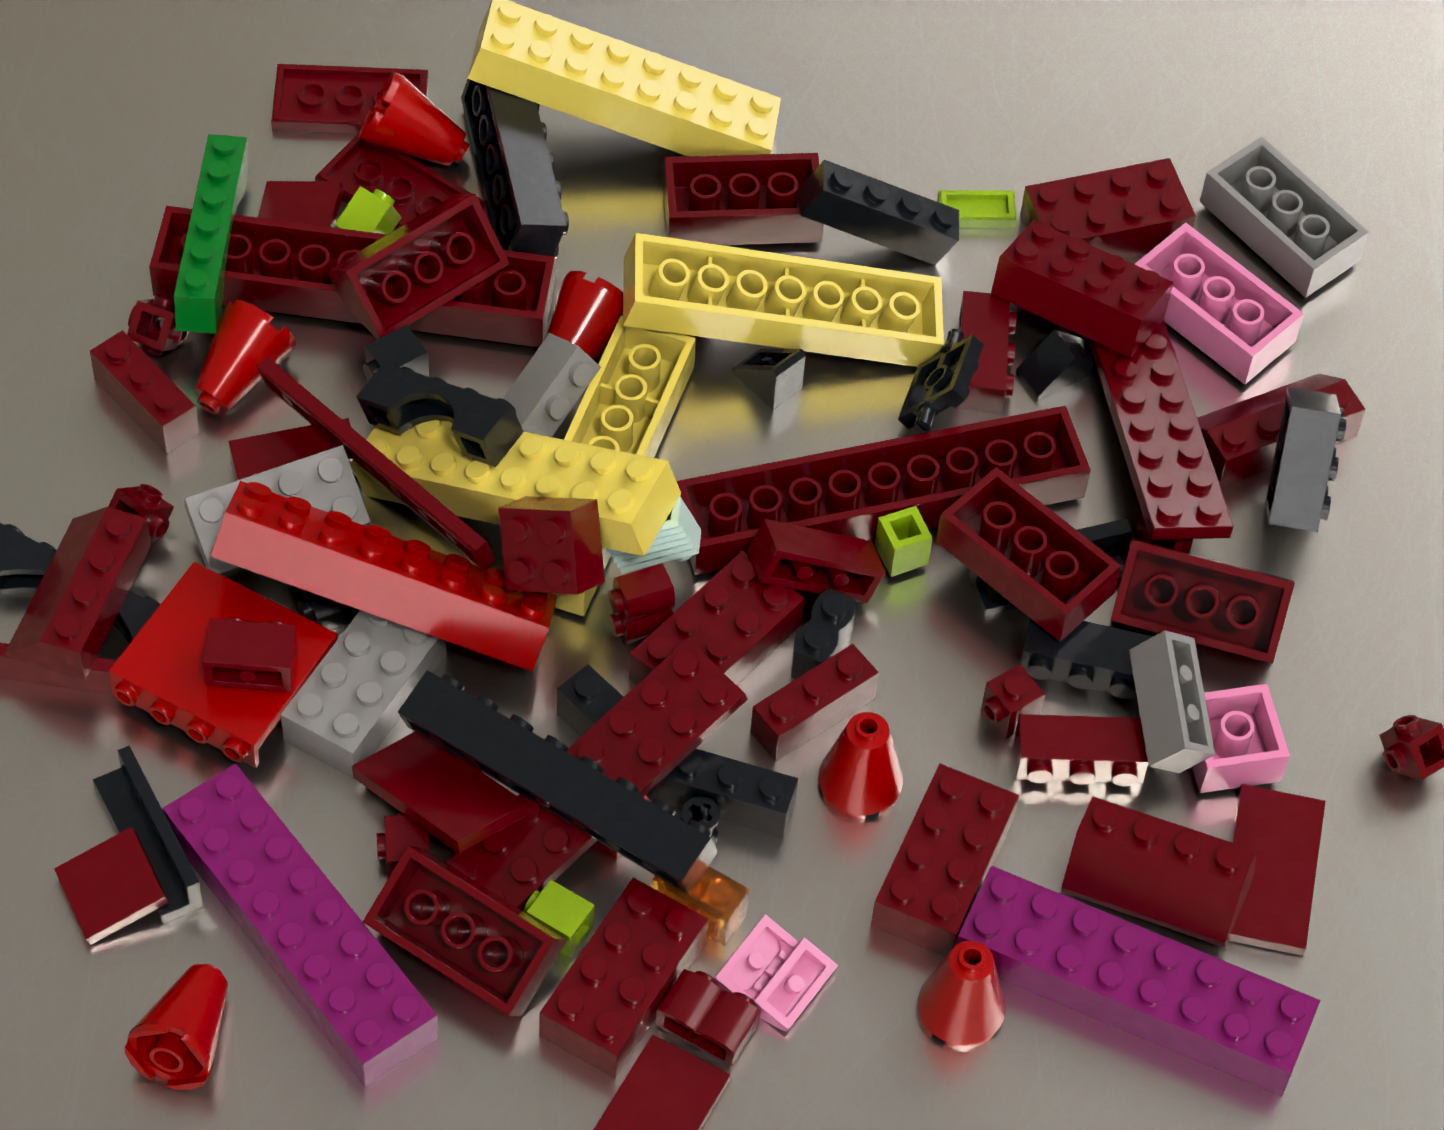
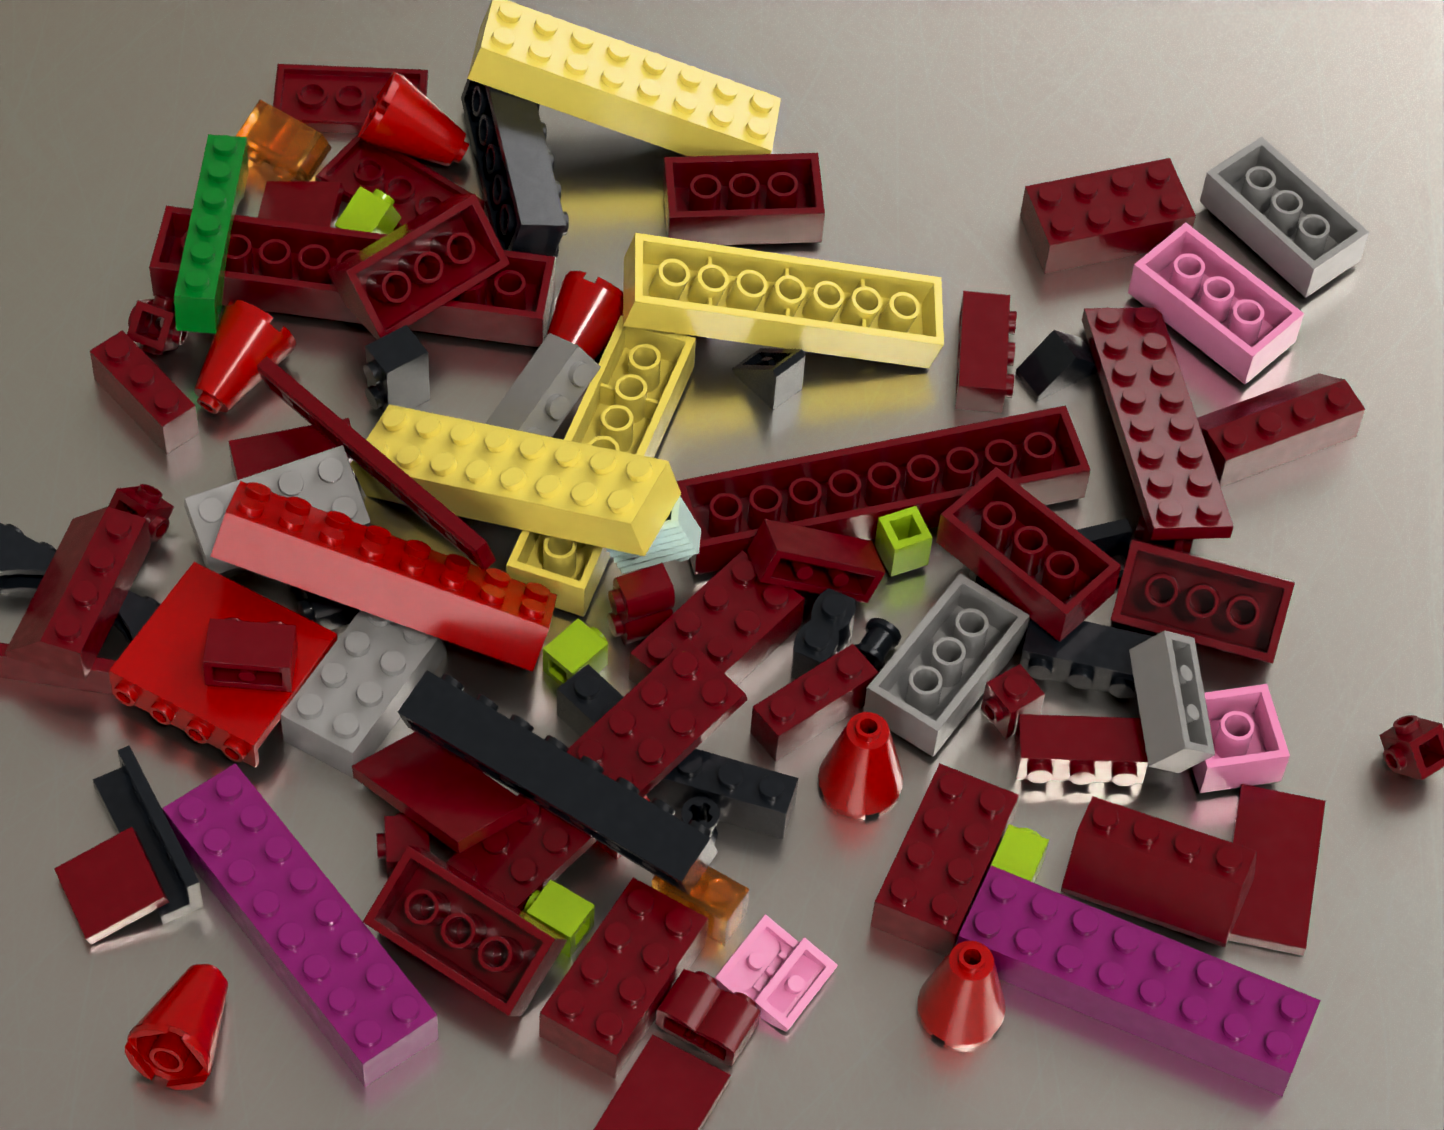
(283, 143): none -> clear orange brick
(402, 398): black arch -> none
(551, 545): dark red brick -> none
(574, 650): none -> lime brick
(878, 641): none -> black bush
(879, 212): black brick -> none
(941, 381): black plate -> none
(946, 664): none -> light grey brick
(982, 208): lime tile -> none
(1021, 852): none -> lime brick
(1082, 288): dark red brick -> none
(1305, 459): brick -> none

